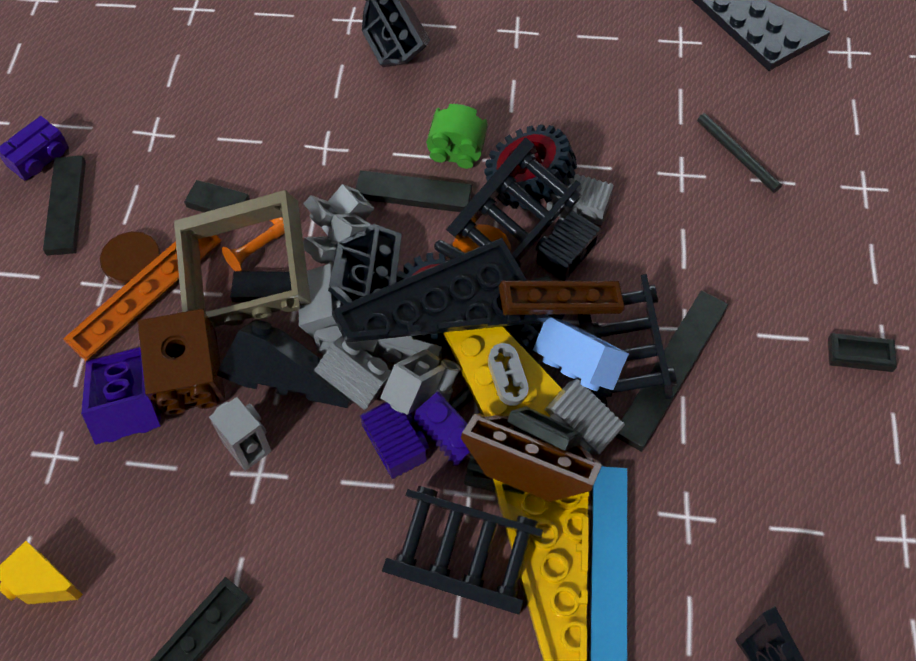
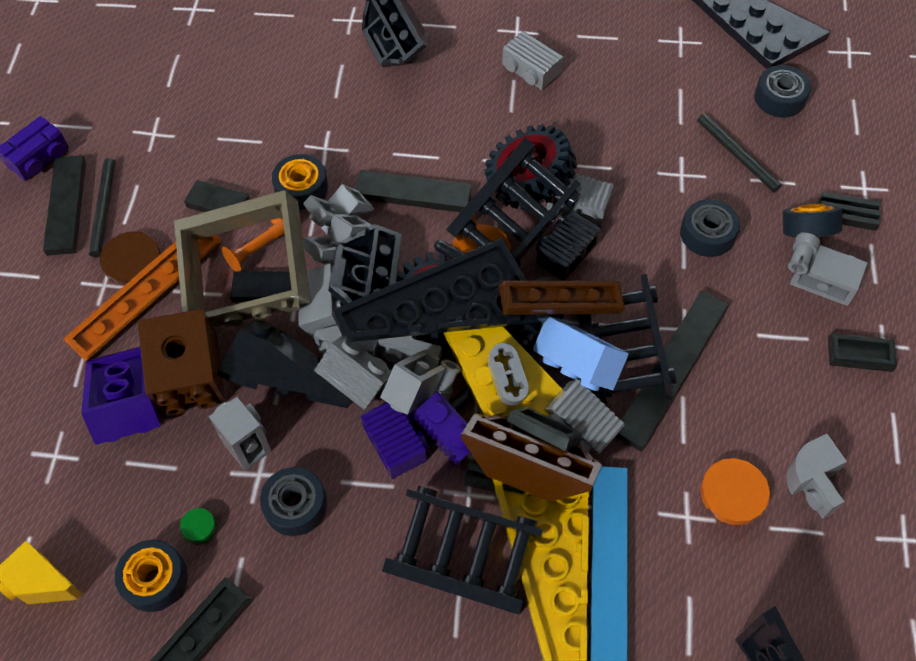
(102, 208): none -> pearl dark grey bar
(138, 562): none -> wheel
(198, 526): none -> green tile
(288, 484): none -> wheel
(300, 177): none -> wheel
(457, 135): bright green brick -> none
(532, 60): none -> light grey brick
(709, 228): none -> black wheel
(735, 491): none -> orange tile
(782, 91): none -> black wheel
(811, 471): none -> light grey brick
(812, 218): none -> black wheel
(825, 270): none -> light grey hinge
(854, 206): none -> pearl dark grey tile

